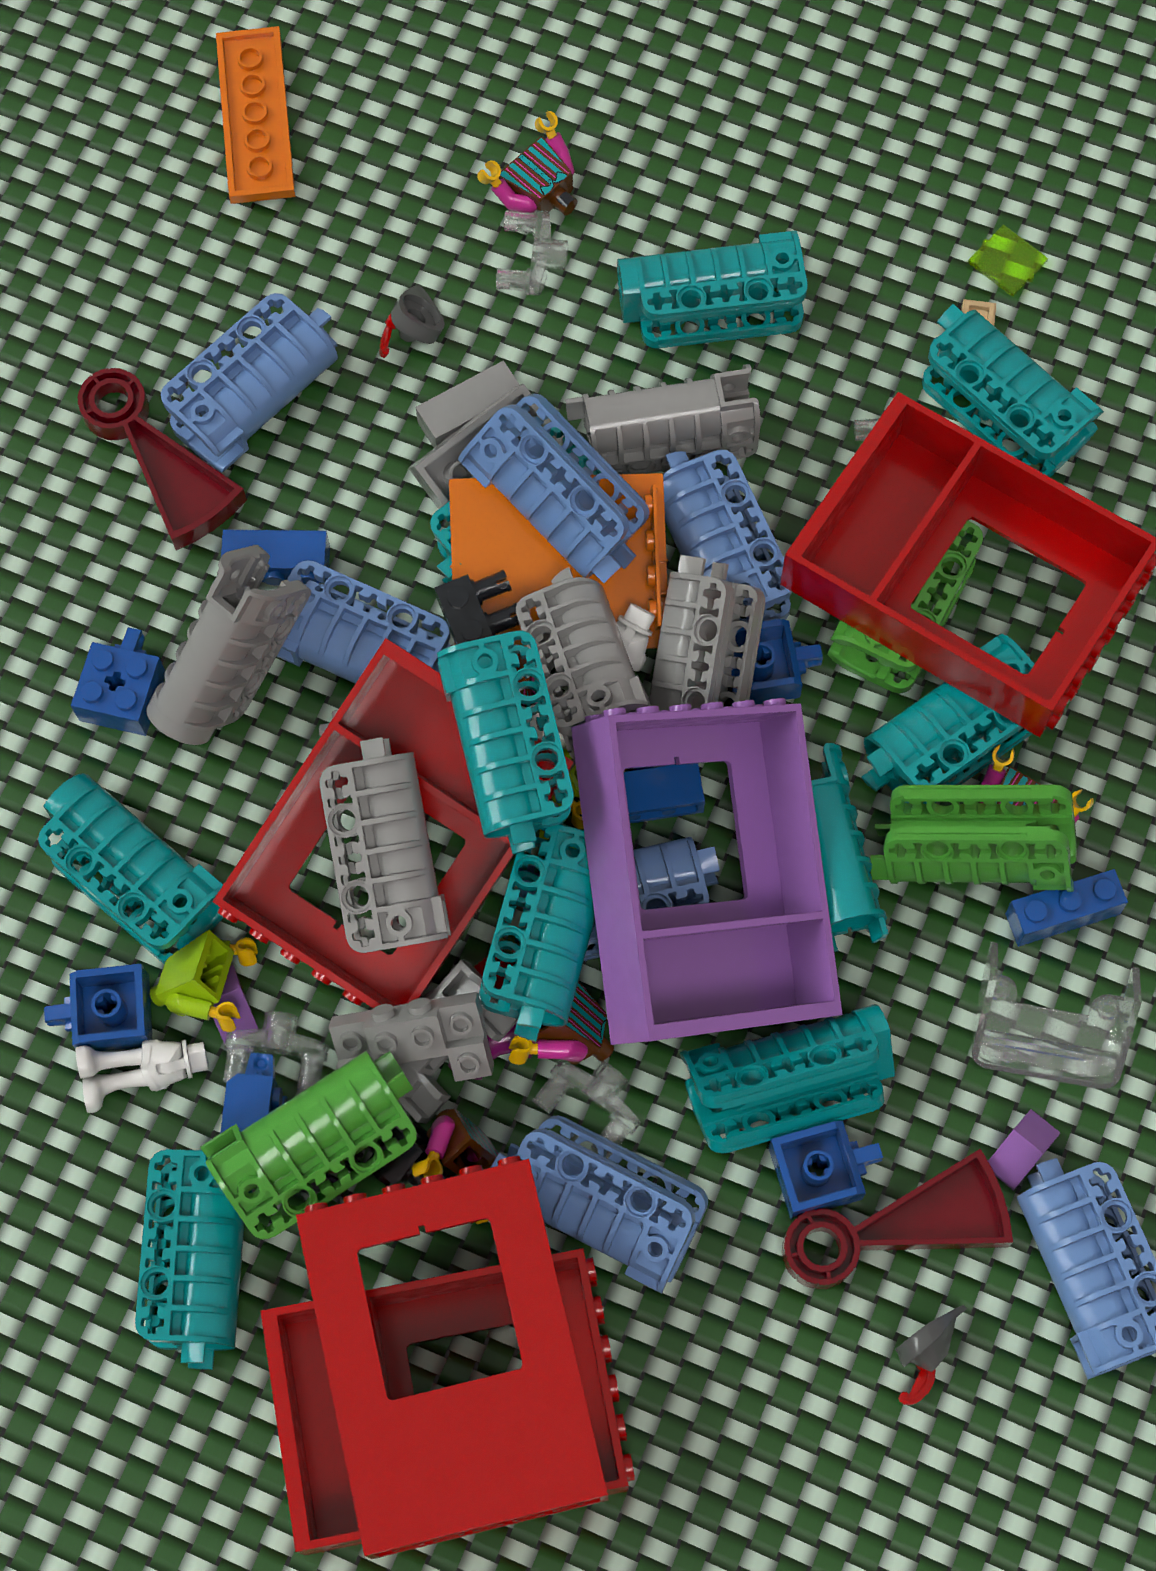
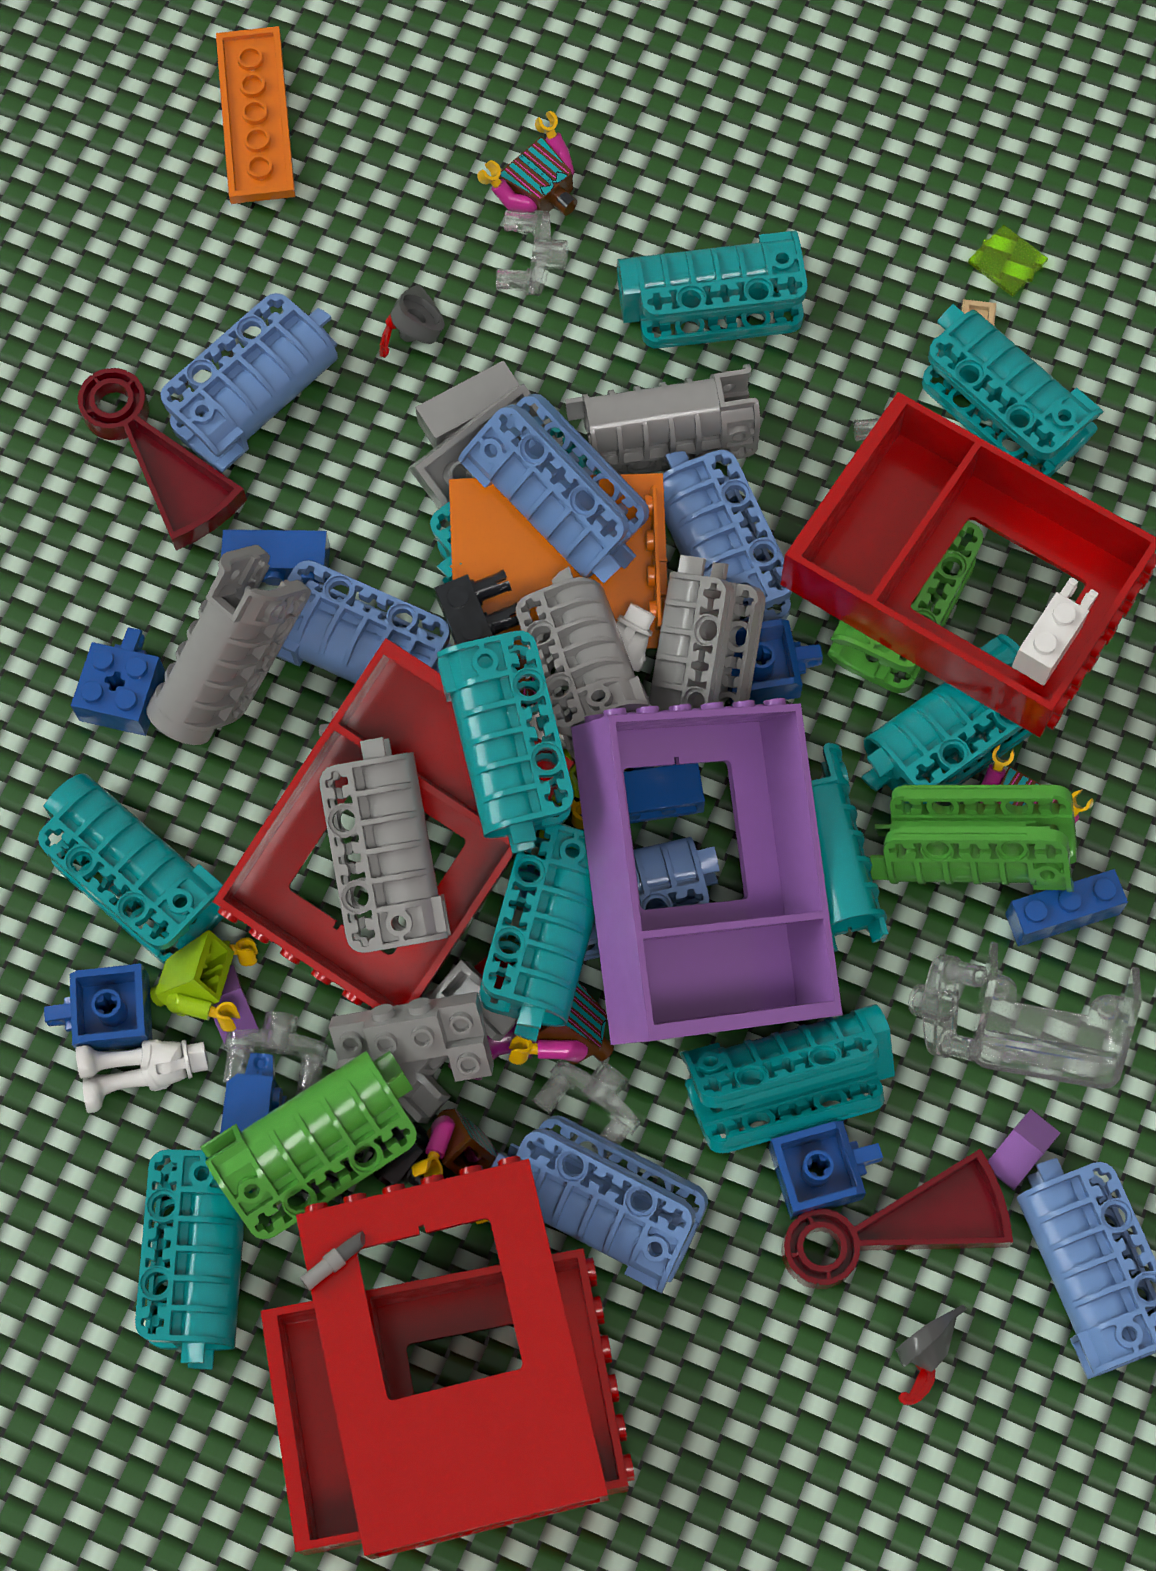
(333, 1260): none -> light grey piece
(938, 1006): none -> clear connector
(1053, 633): none -> white hinge

